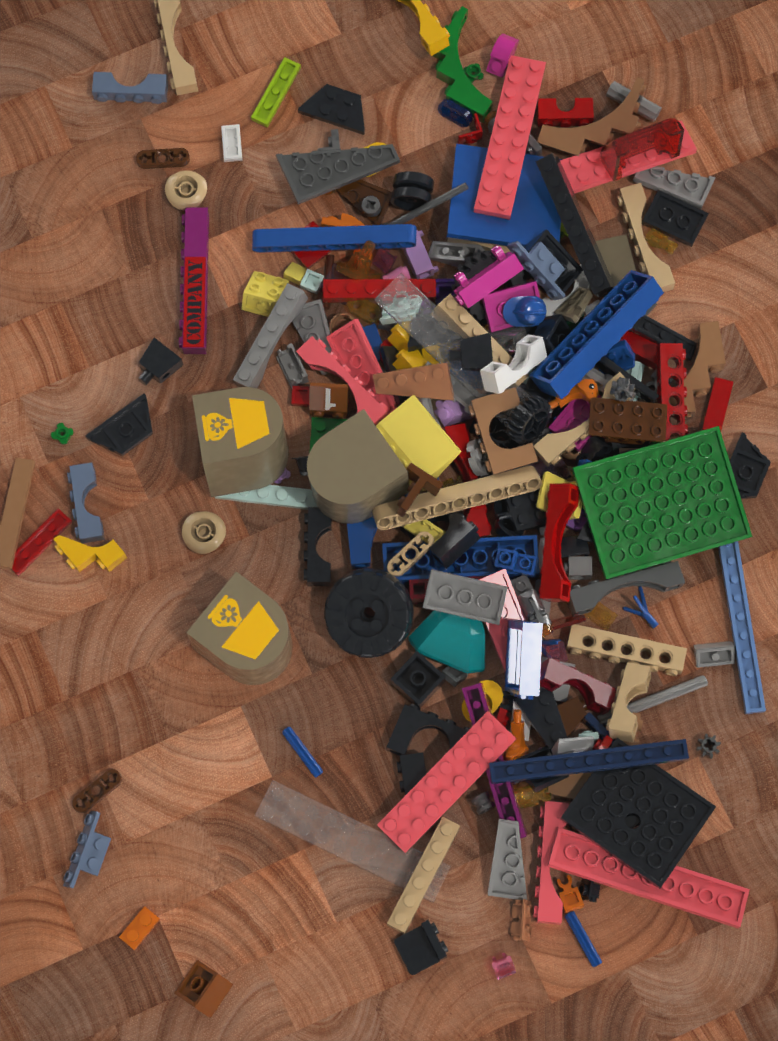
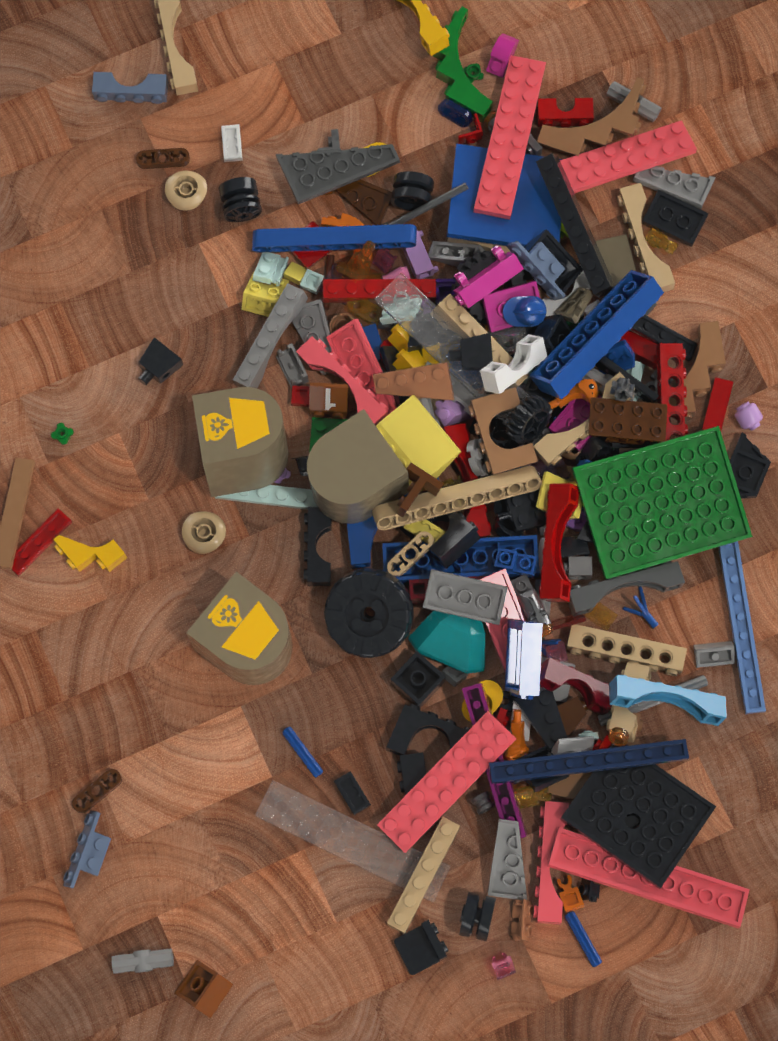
(83, 480): sand blue arch -> none
(125, 428): black wing -> none
(139, 928): orange plate -> none
(142, 961): none -> light grey piece
(195, 280): brick -> none
(240, 199): none -> black wheel
(270, 268): none -> light aqua plate
(275, 92): lime plate -> none
(336, 108): black wing -> none
(352, 793): none -> black plate
(373, 209): flat silver wheel -> none
(477, 916): none -> black wheel
(595, 726): dark blue tile -> none
(618, 736): none -> clear orange tile
(663, 136): clear red windscreen -> none
(704, 706): none -> dark azure arch
(711, 741): dark grey gear -> none
(748, 416): none -> lavender head

